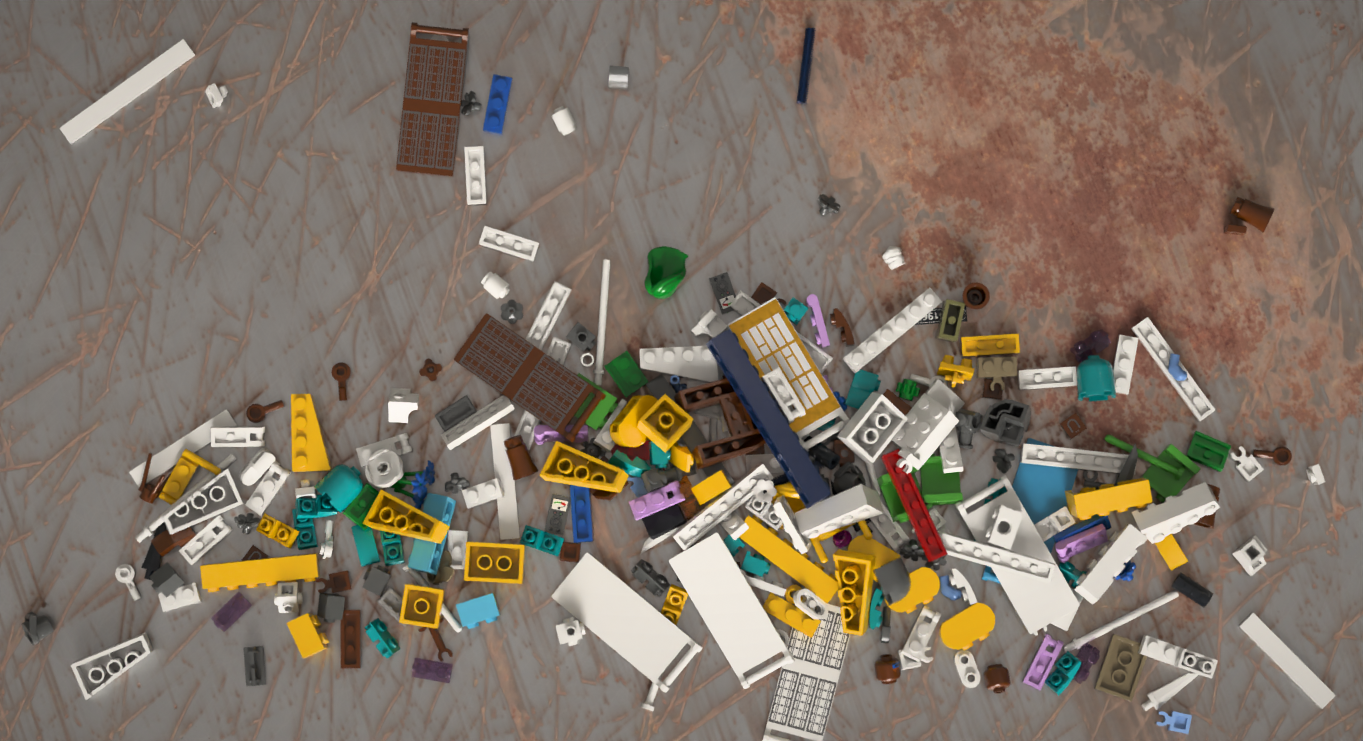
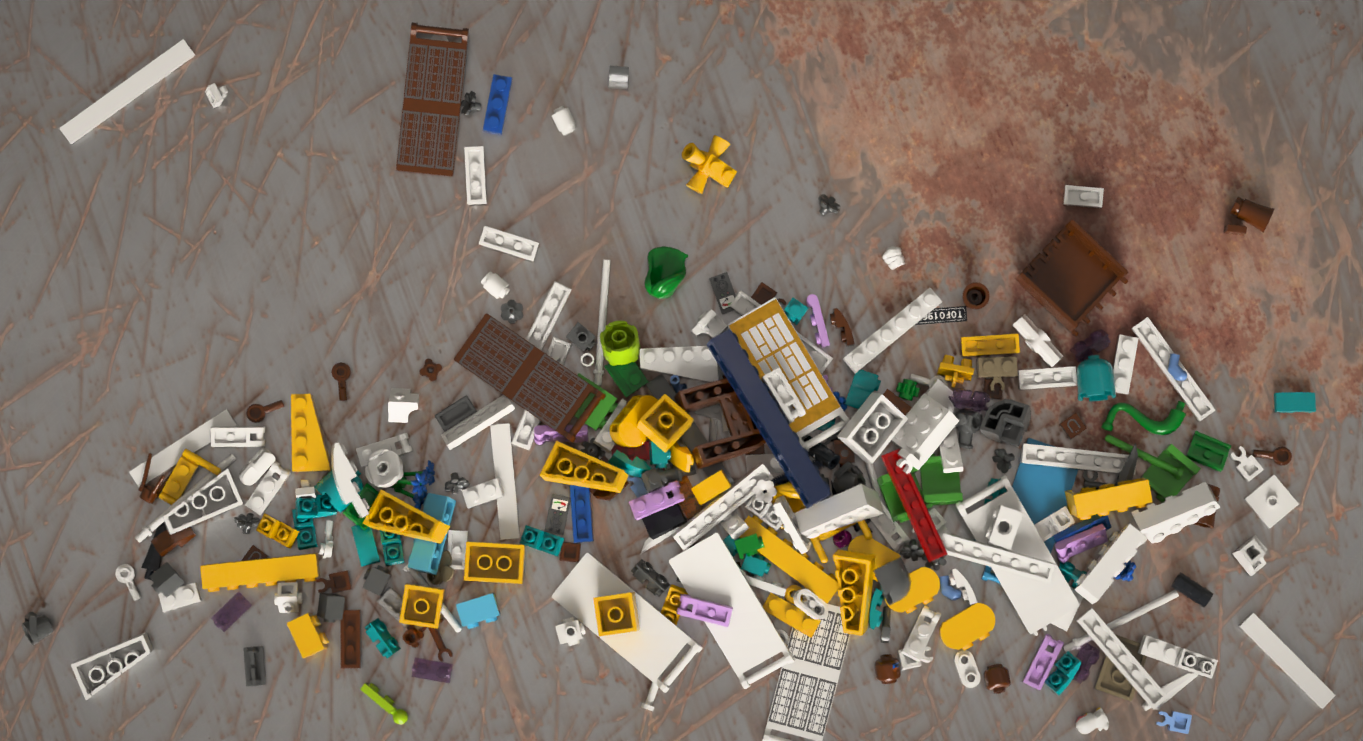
(205, 540): white plate -> none
(343, 473): none -> white slope
(399, 715): none -> lime plate
(407, 637): none -> reddish brown plate
(519, 458): reddish brown plant -> none
(616, 614): none -> yellow brick
(620, 343): none -> lime brick
(705, 610): none -> lavender plate
(708, 164): none -> yellow brick
(749, 545): none -> green brick
(806, 59): dark blue axle -> none
(950, 320): olive brick -> none
(963, 399): none -> hinge
(1037, 340): none -> white piece
(1072, 276): none -> reddish brown windscreen
(1083, 196): none -> white plate
(1090, 721): none -> white animal
(1122, 658): none -> white plate
(1160, 428): none -> green animal
(1171, 552): yellow slope -> none
(1271, 501): none -> white plate
(1294, 402): none -> teal slope
(1315, 474): white plate -> none

